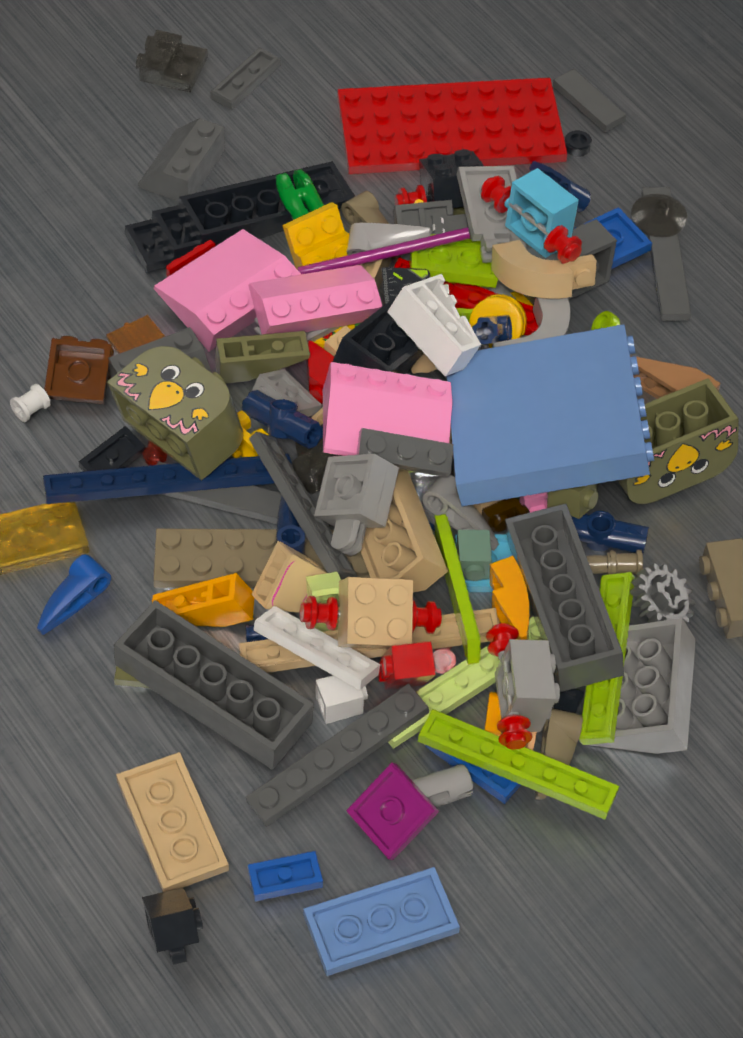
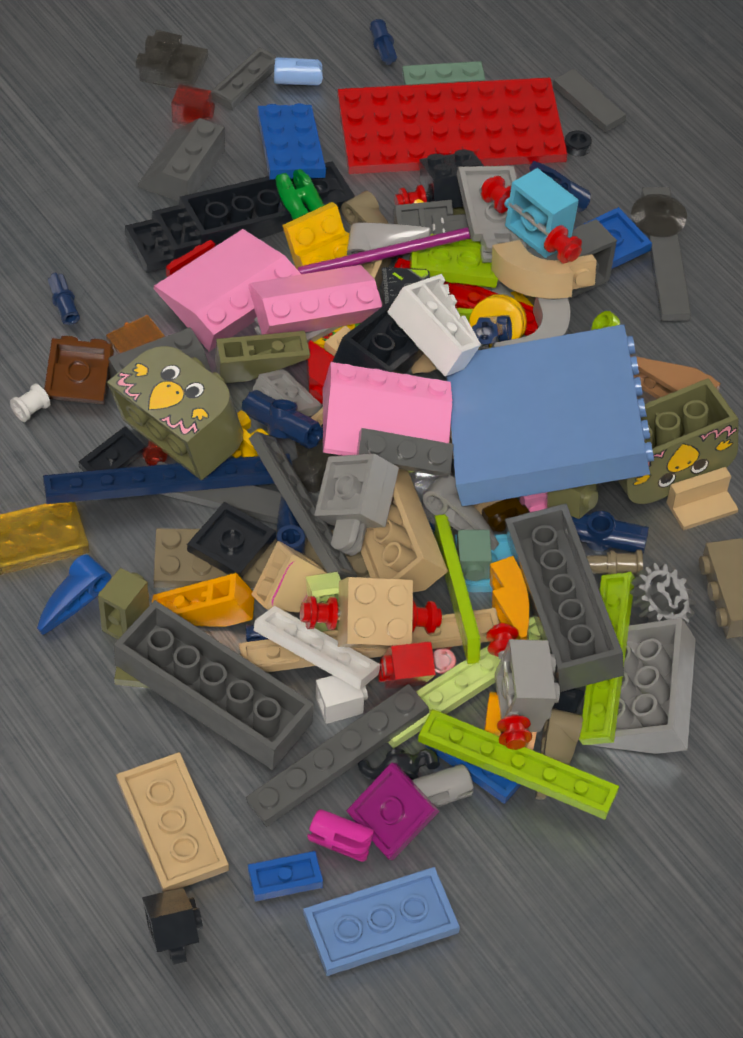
(63, 299): none -> dark blue axle
(122, 602): none -> olive brick
(191, 104): none -> clear red brick
(231, 540): none -> black plate
(290, 140): none -> blue plate
(297, 71): none -> light blue arm
(340, 835): none -> dark pink arm
(383, 41): none -> dark blue axle
(407, 762): none -> black piece
(443, 73): none -> sand green plate
(701, 499): none -> tan panel

